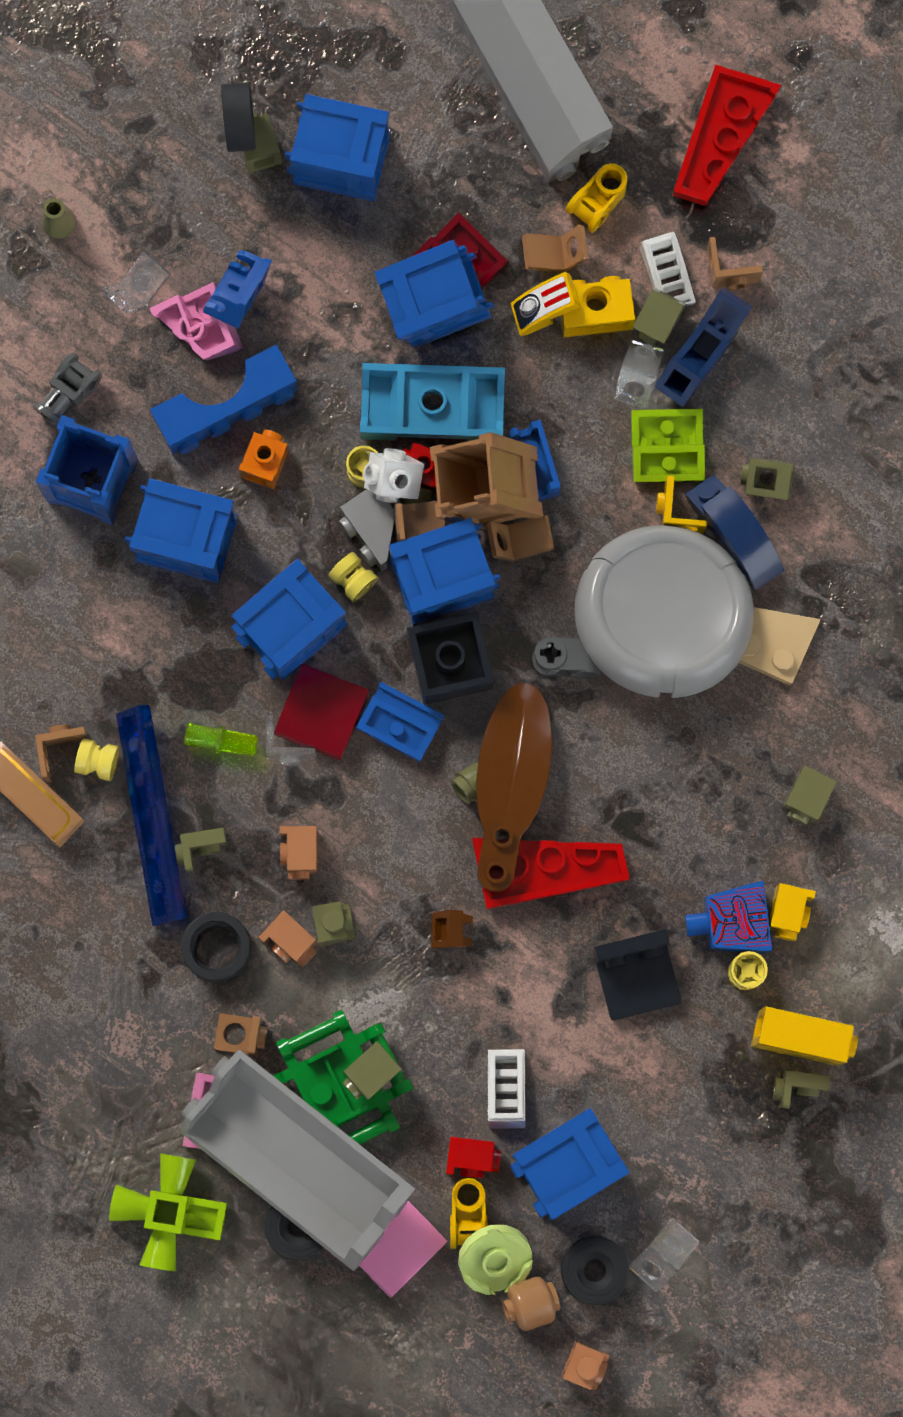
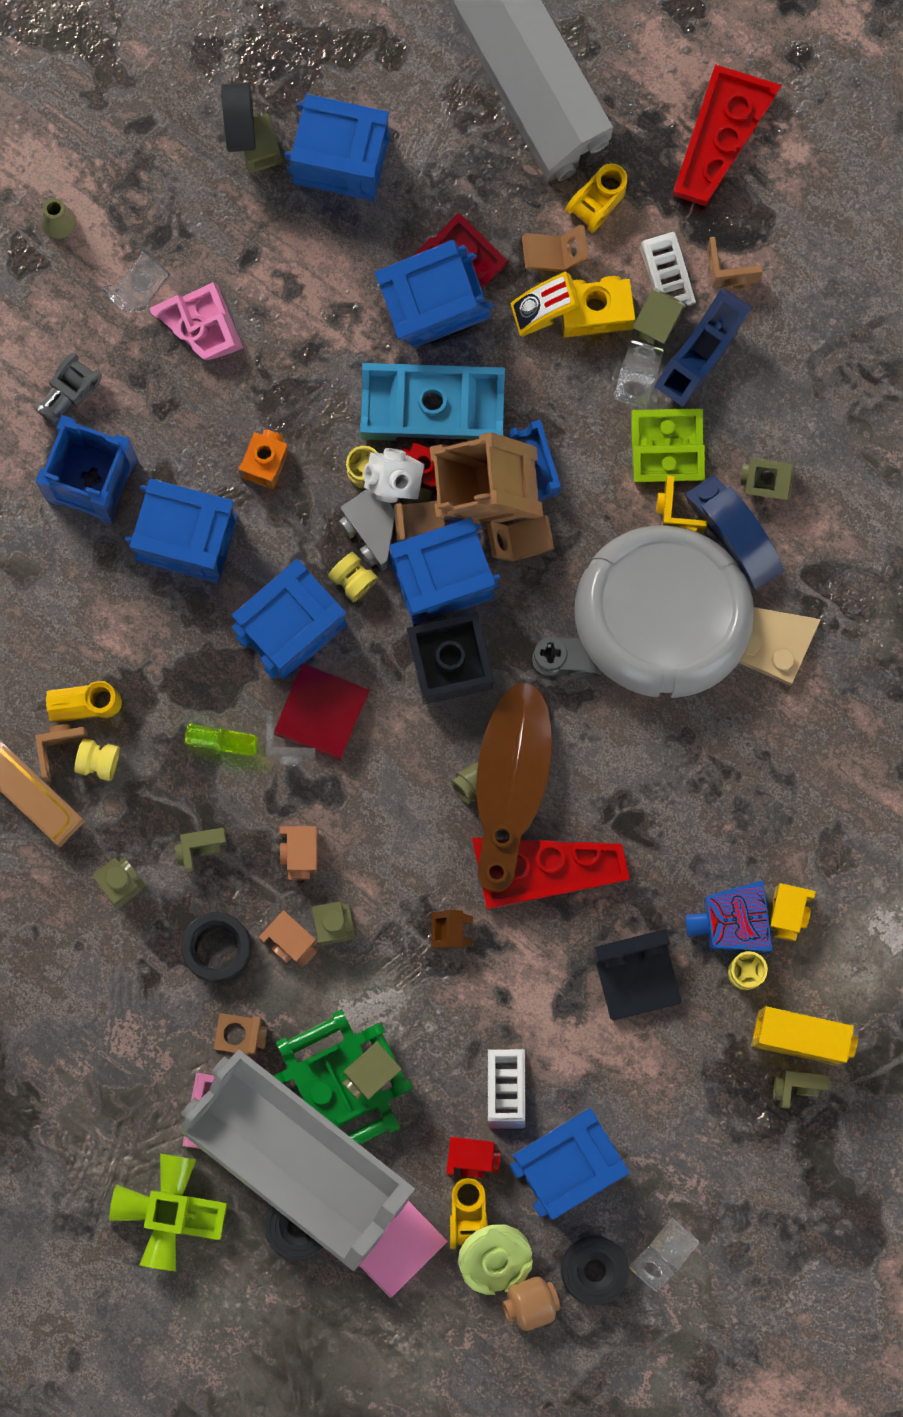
(80, 702): none -> yellow piece
(119, 881): none -> olive brick
(151, 815): clear blue plate -> none
(187, 422): blue arch -> none
(238, 289): blue hinge -> none
(400, 722): blue plate -> none
(585, 1366): nougat brick -> none
(808, 796): olive brick -> none

